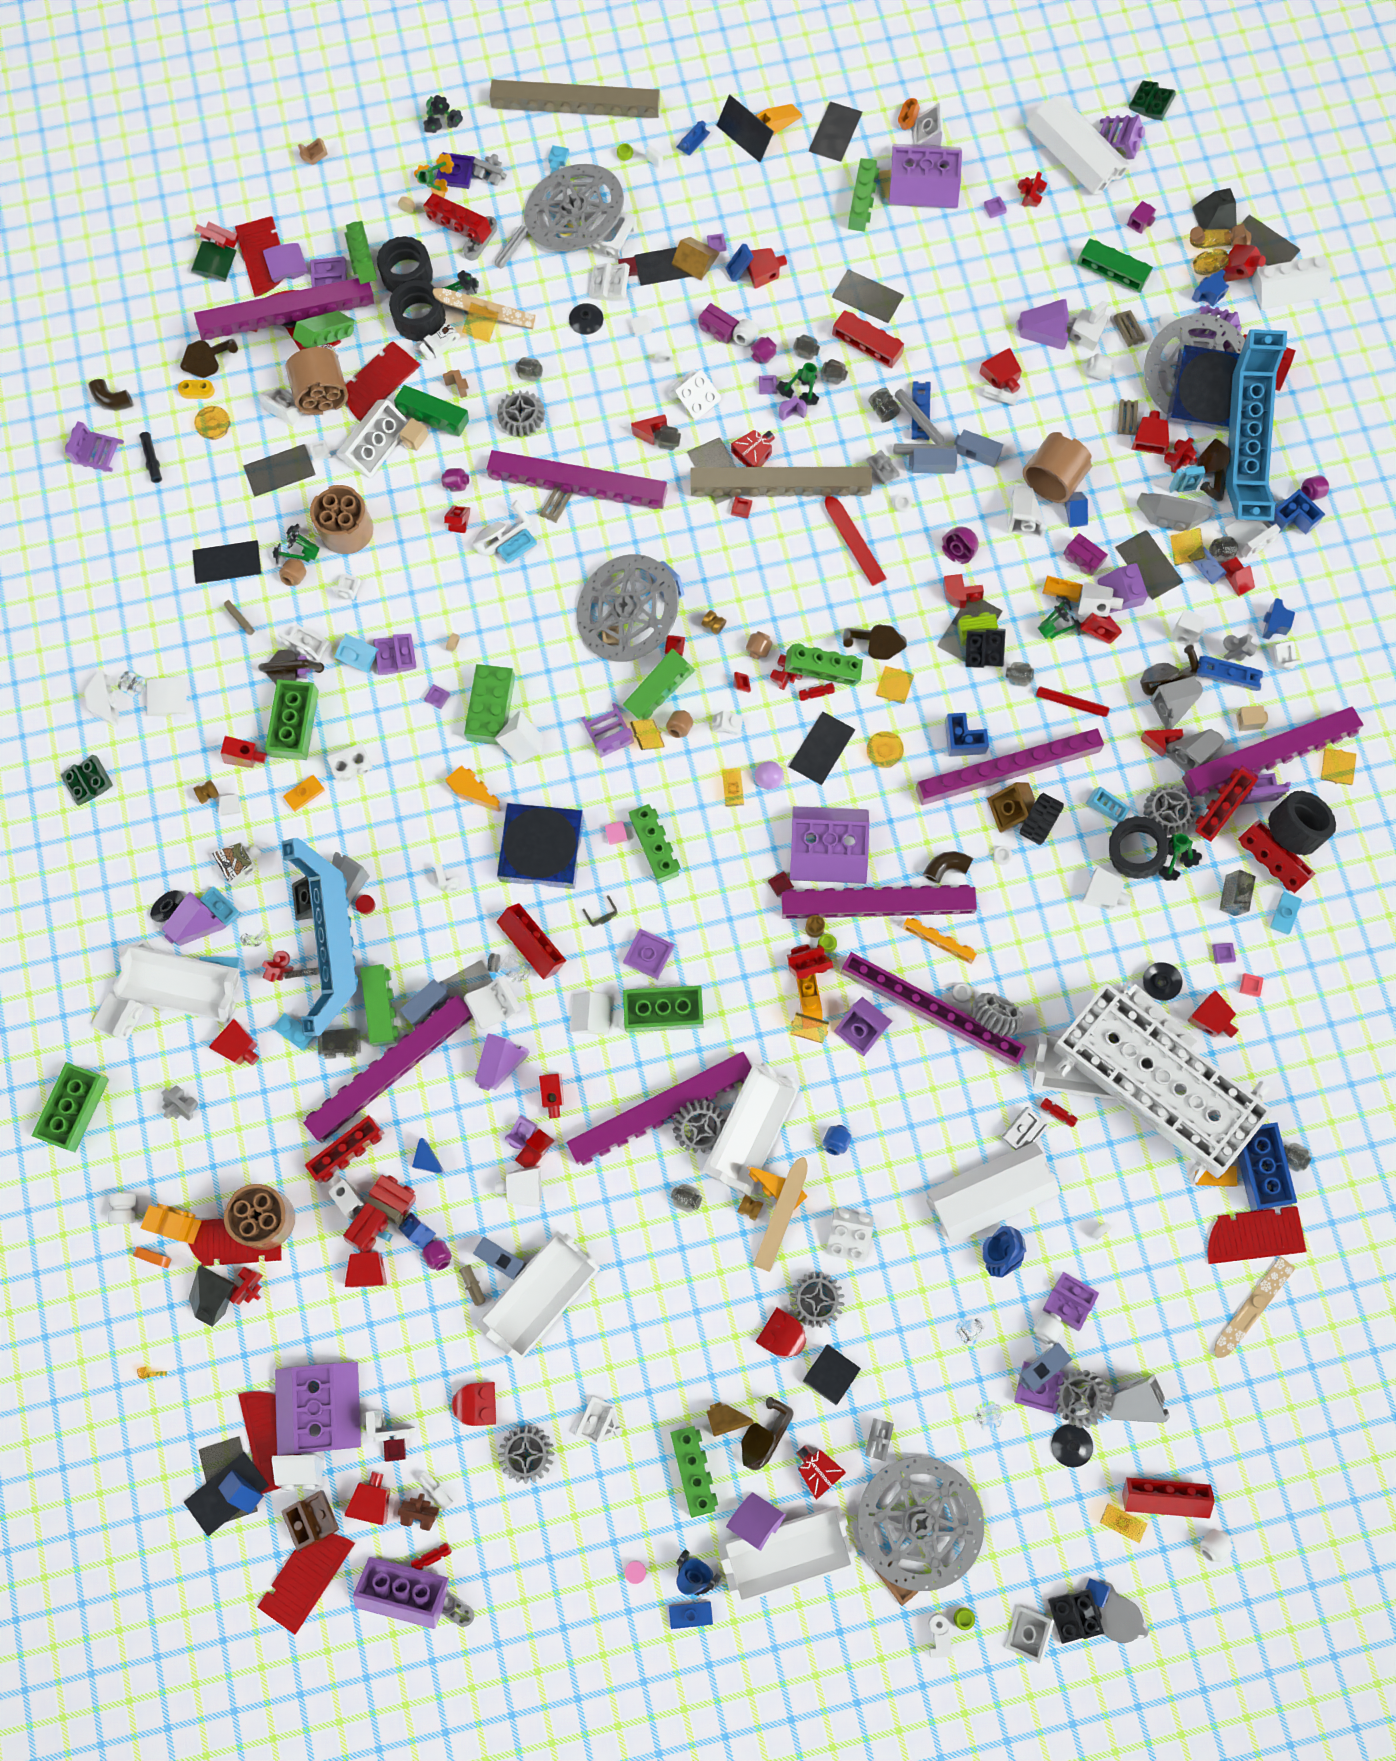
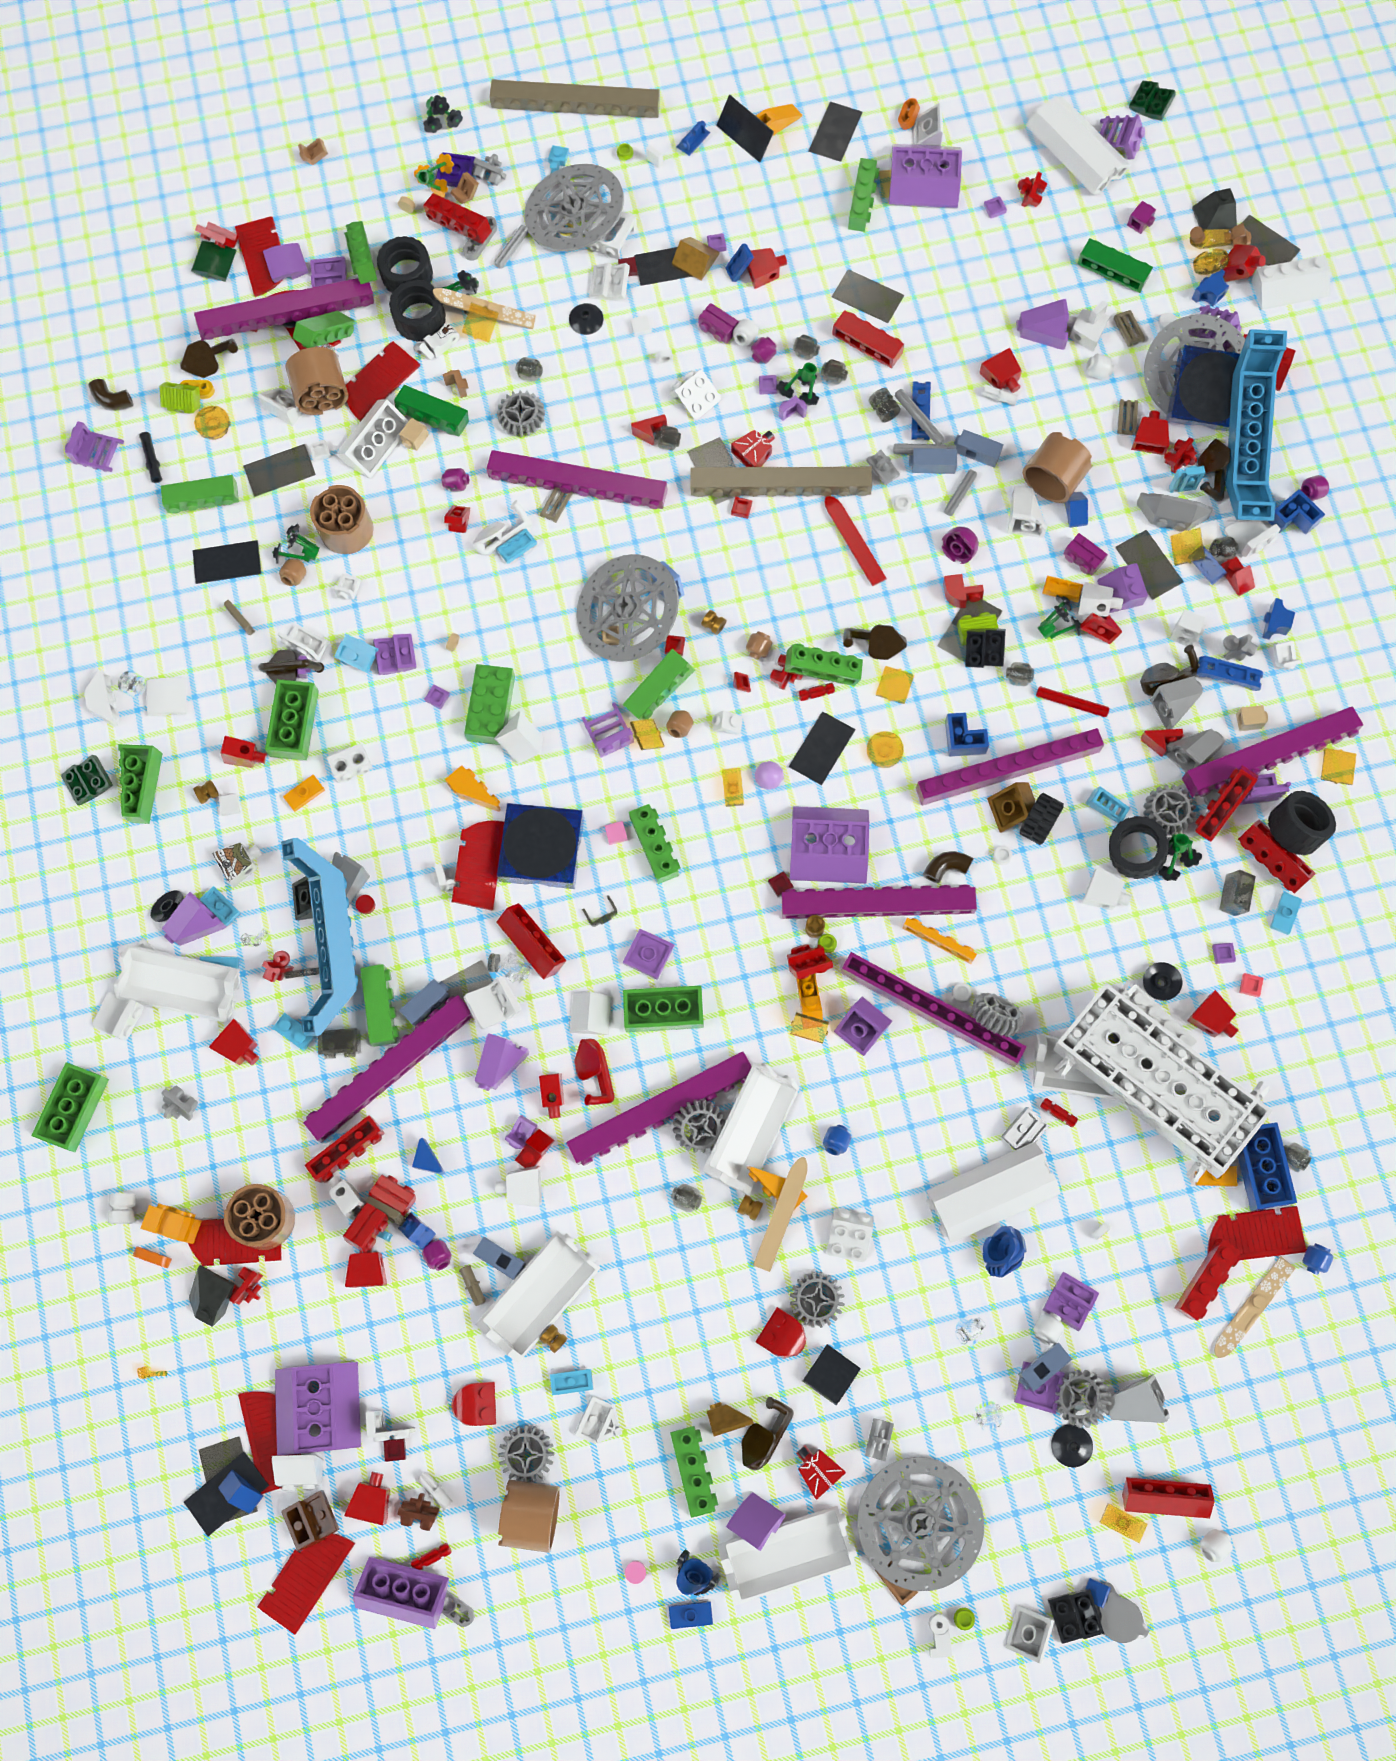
(139, 781): none -> bright green wedge
(179, 397): none -> lime brick
(199, 494): none -> bright green brick
(466, 188): none -> medium nougat bracket
(478, 865): none -> red piece
(529, 1516): none -> medium nougat brick
(549, 1335): none -> pearl gold wheel
(571, 1382): none -> medium azure plate
(591, 1062): none -> red piece
(960, 492): none -> light grey axle
(1207, 1280): none -> red brick
(1317, 1259): none -> blue head

